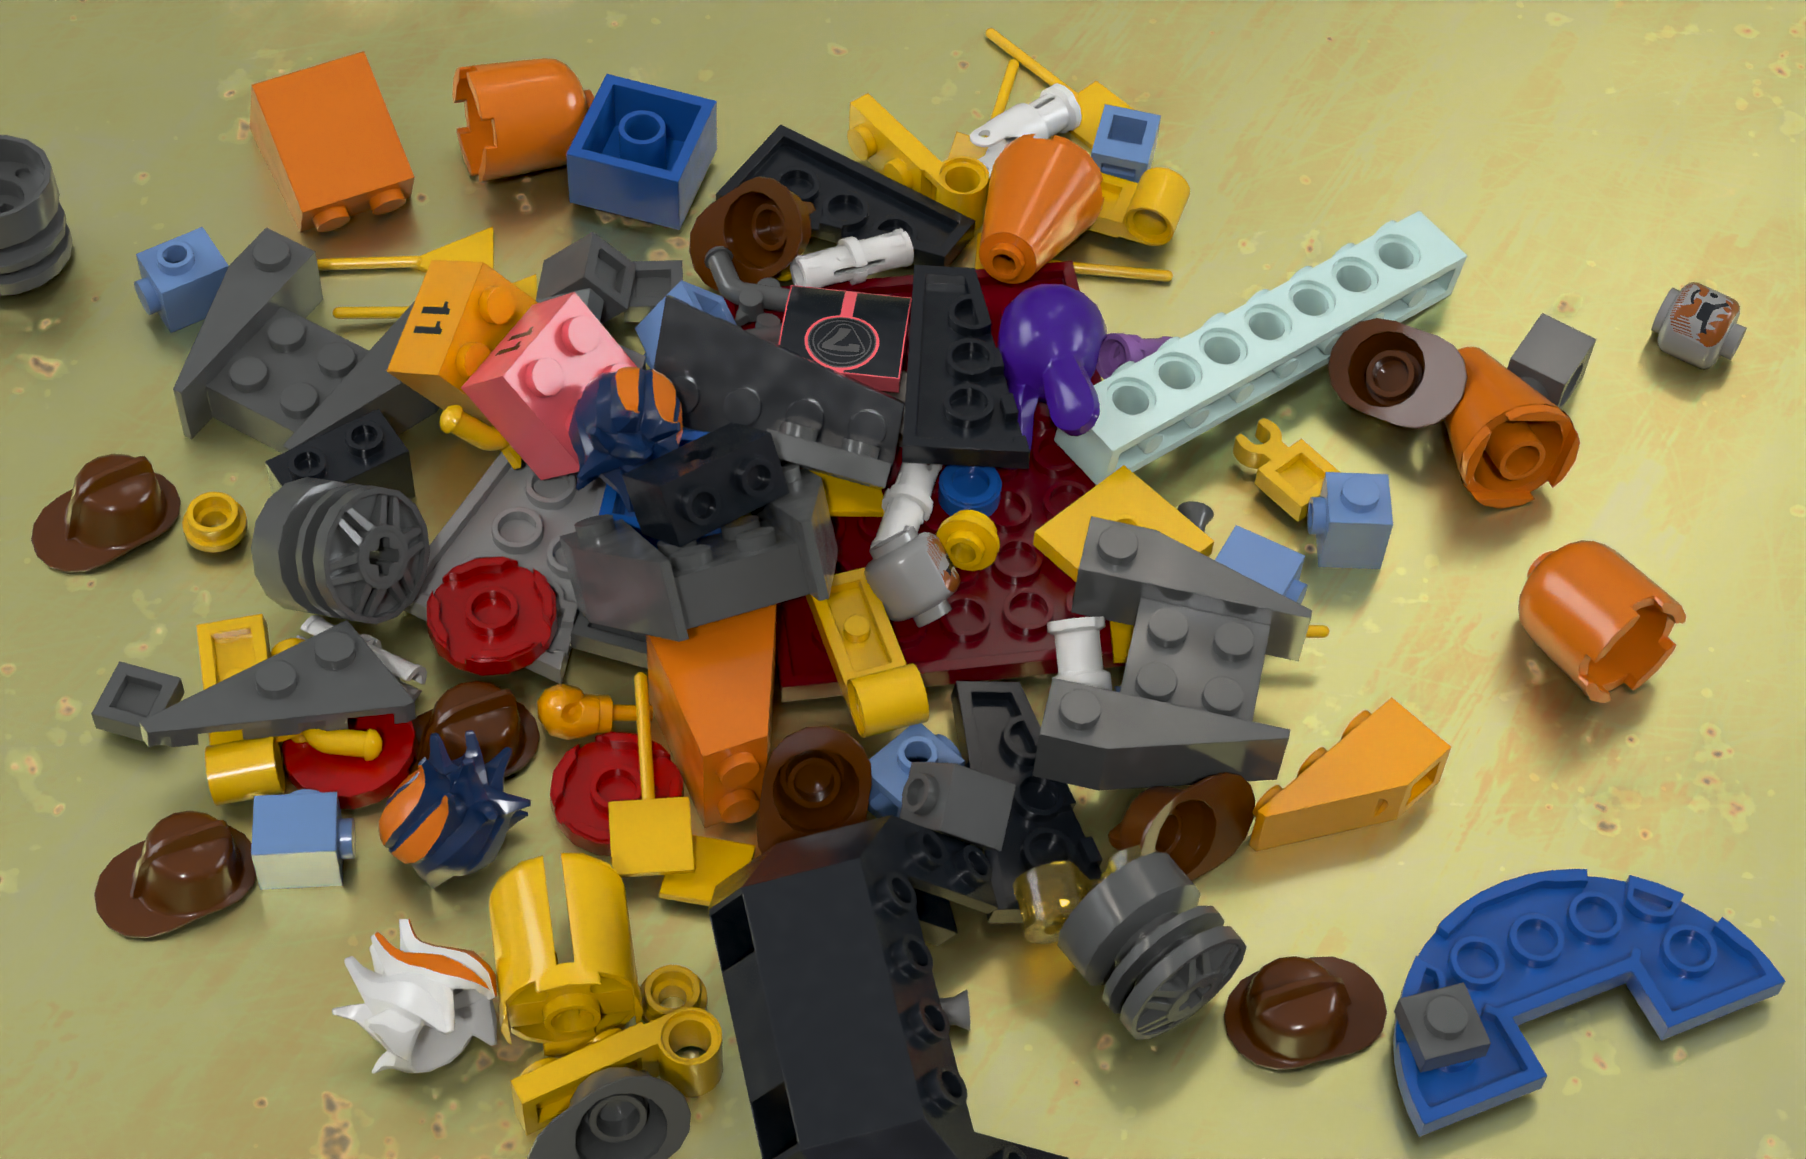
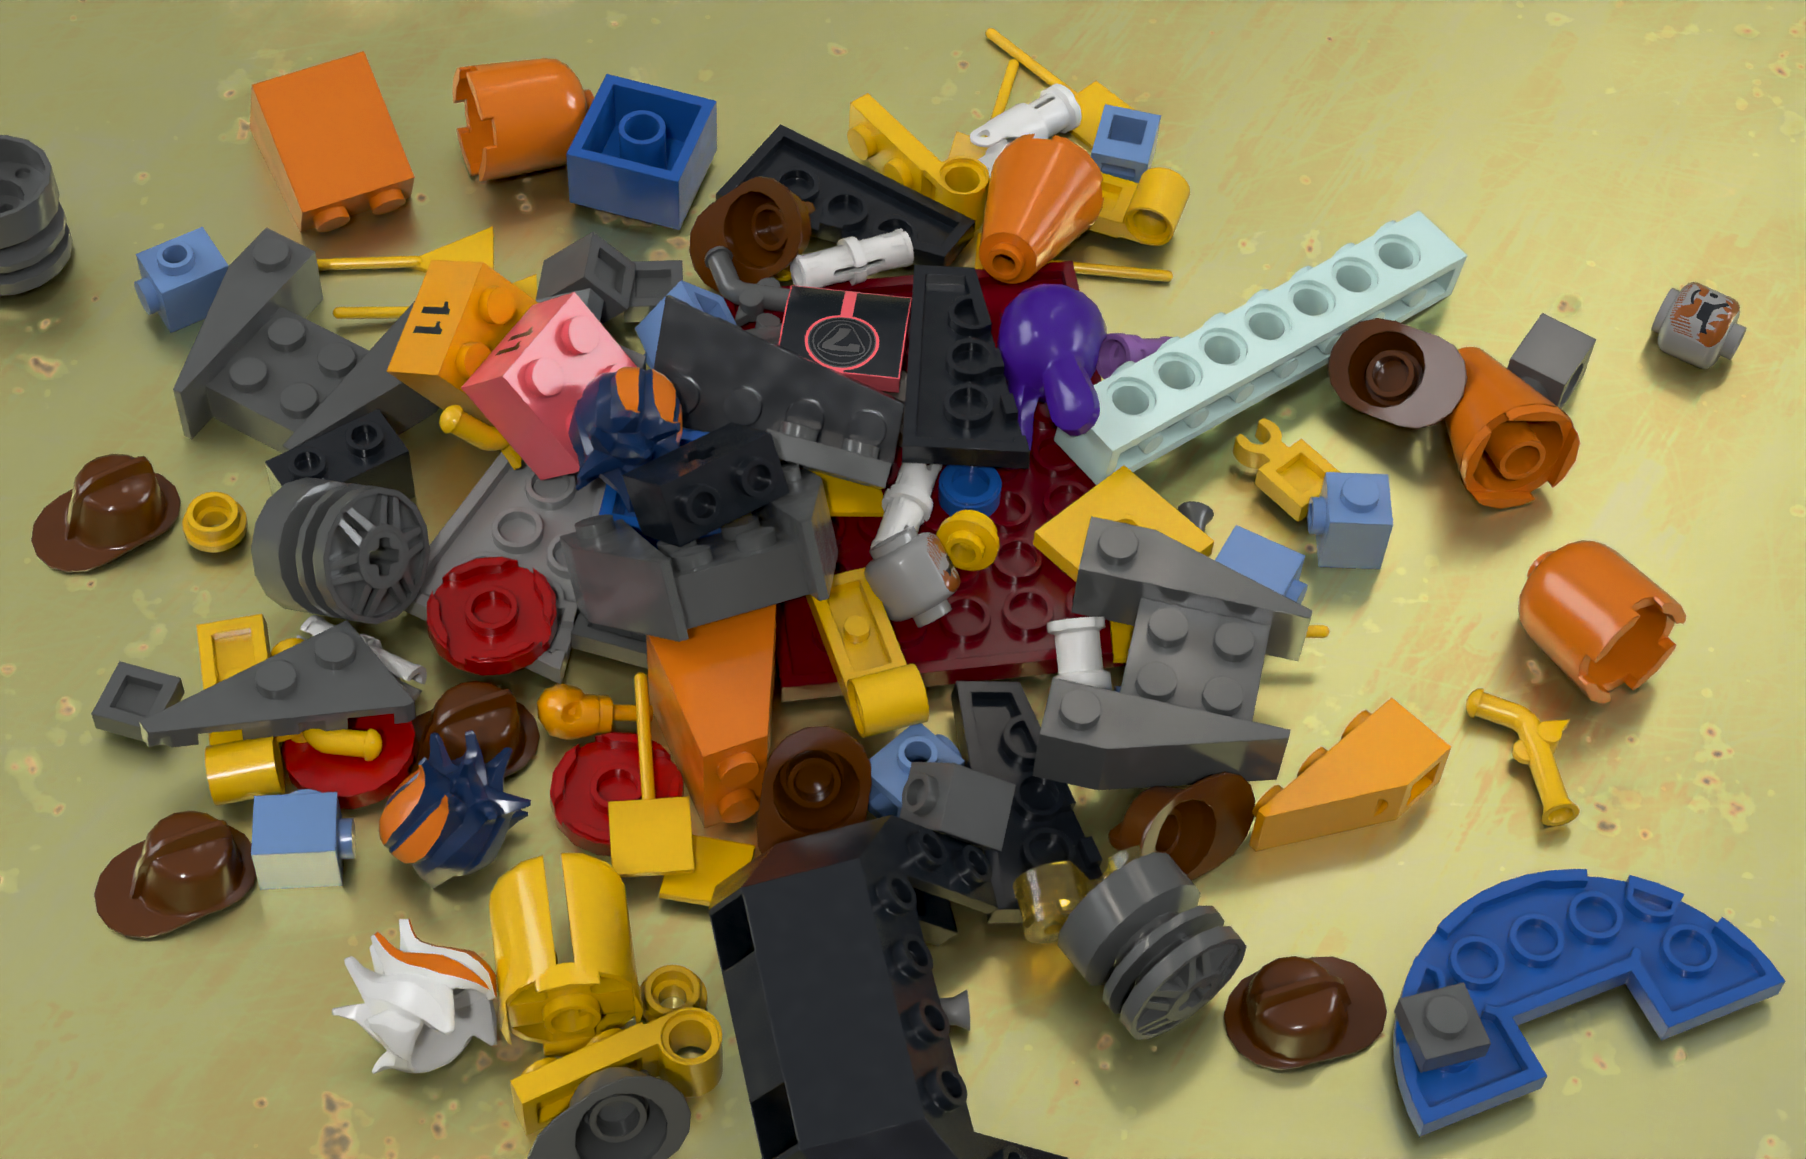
(1534, 748): none -> yellow piece

